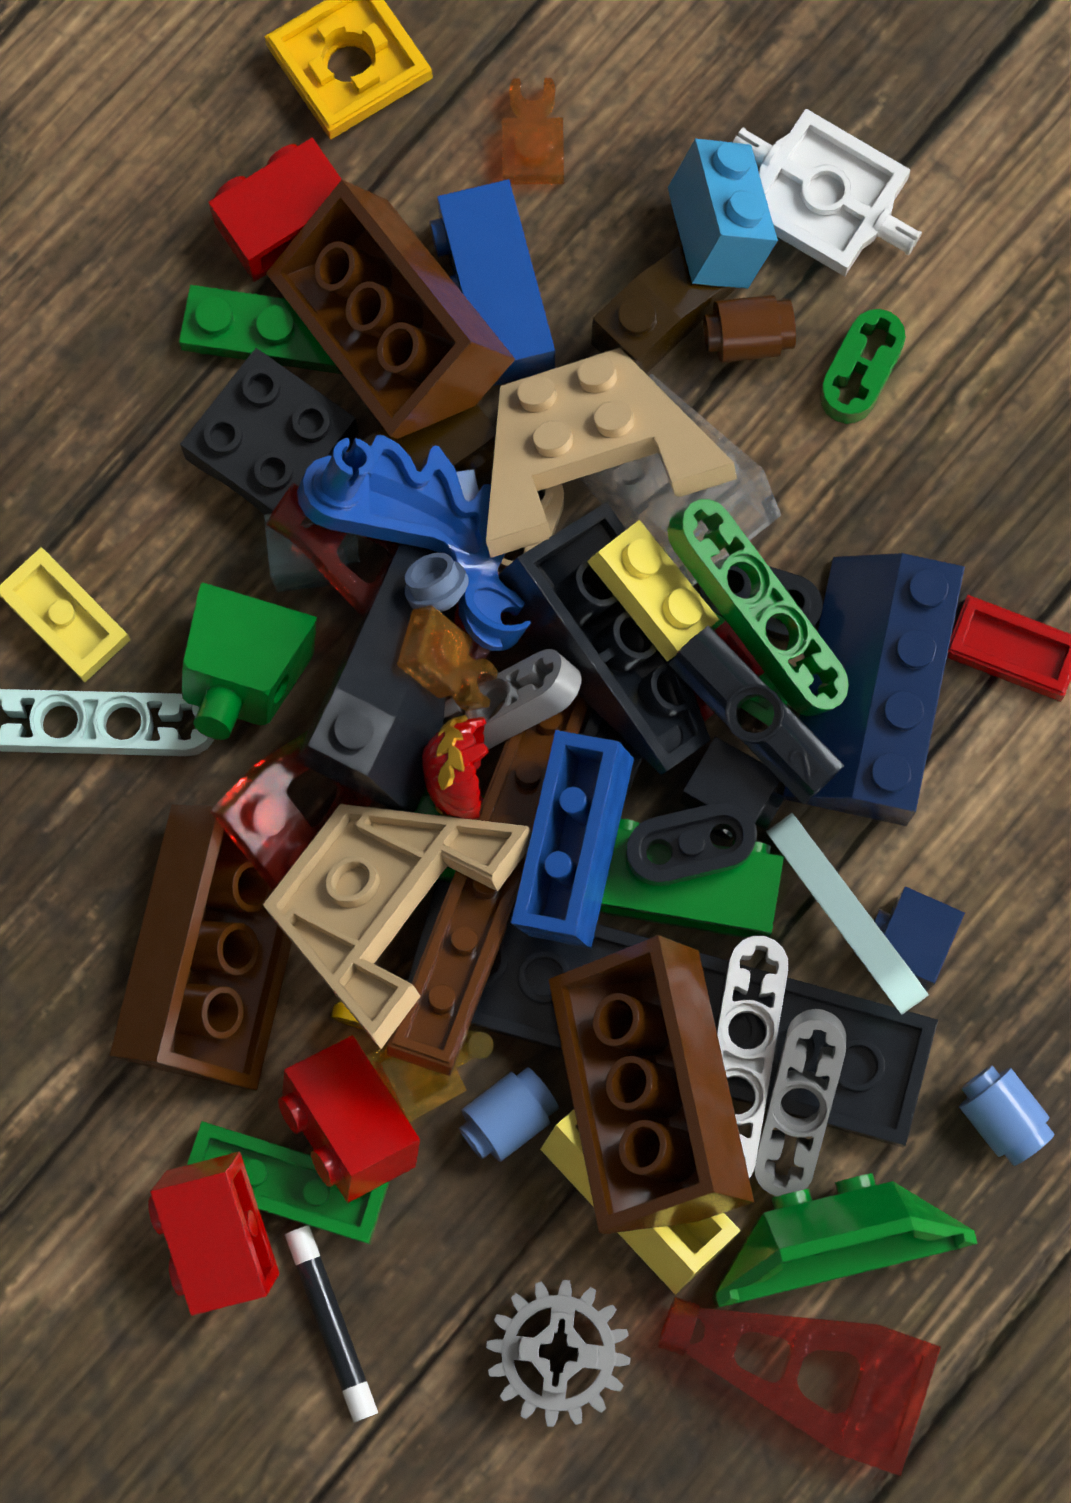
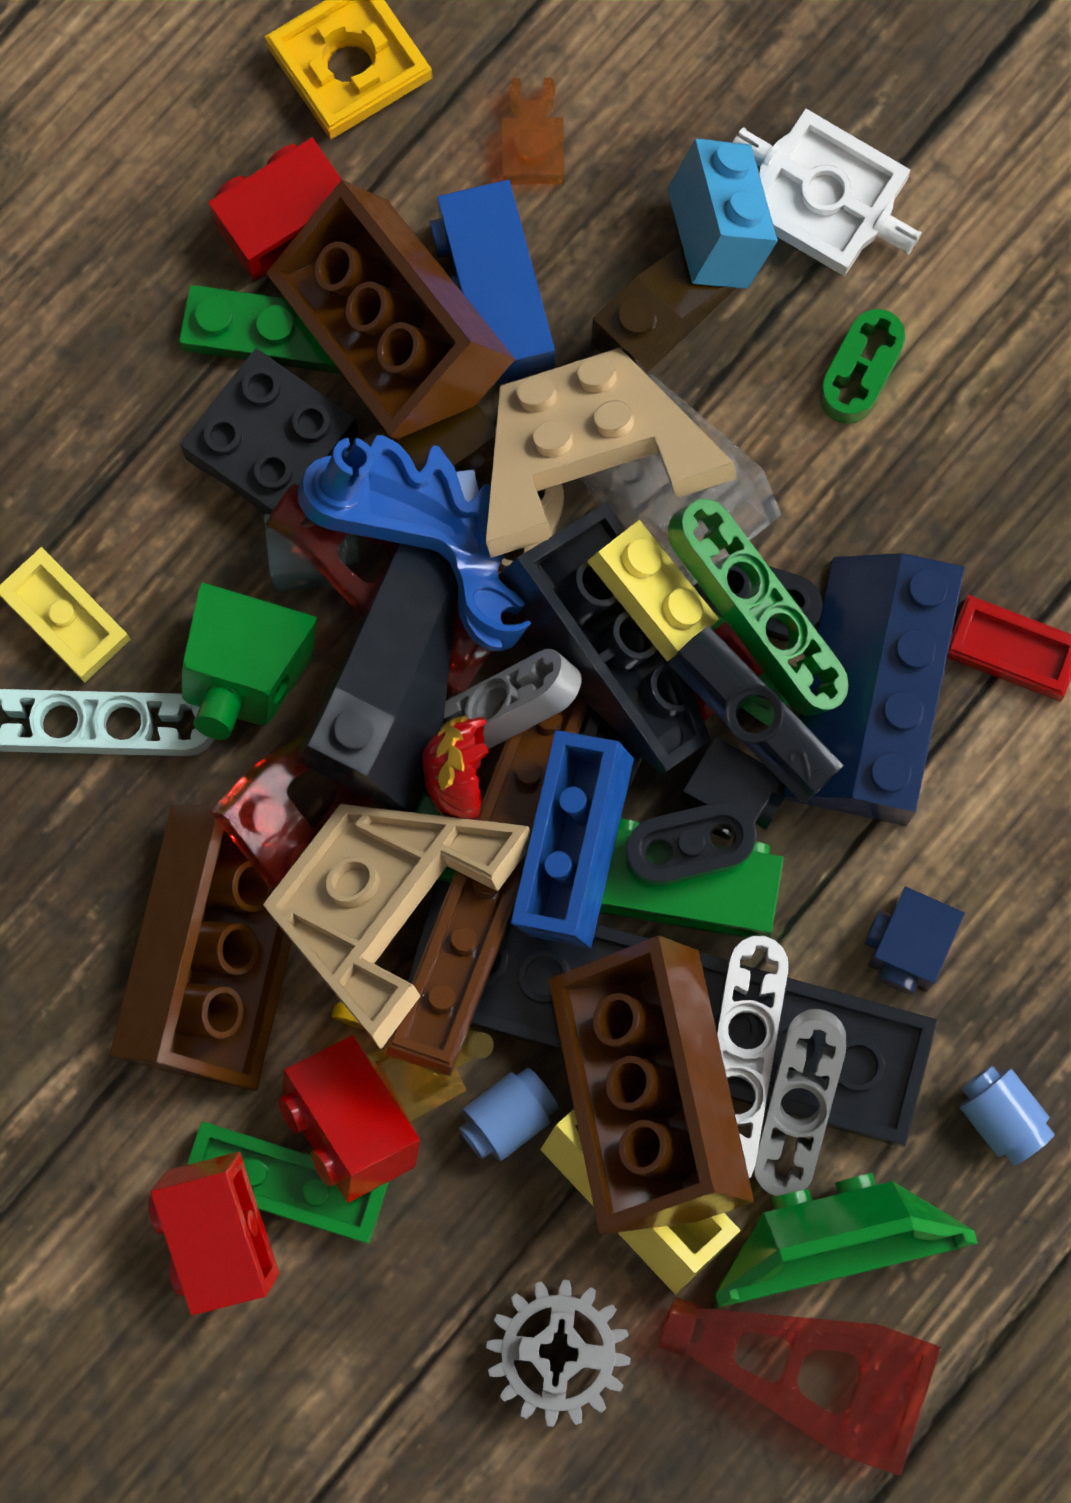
(331, 1323): black bar -> none
(435, 582): sand blue plate -> none
(439, 659): clear orange plate -> none
(750, 328): reddish brown brick -> none
(847, 914): light aqua beam -> none

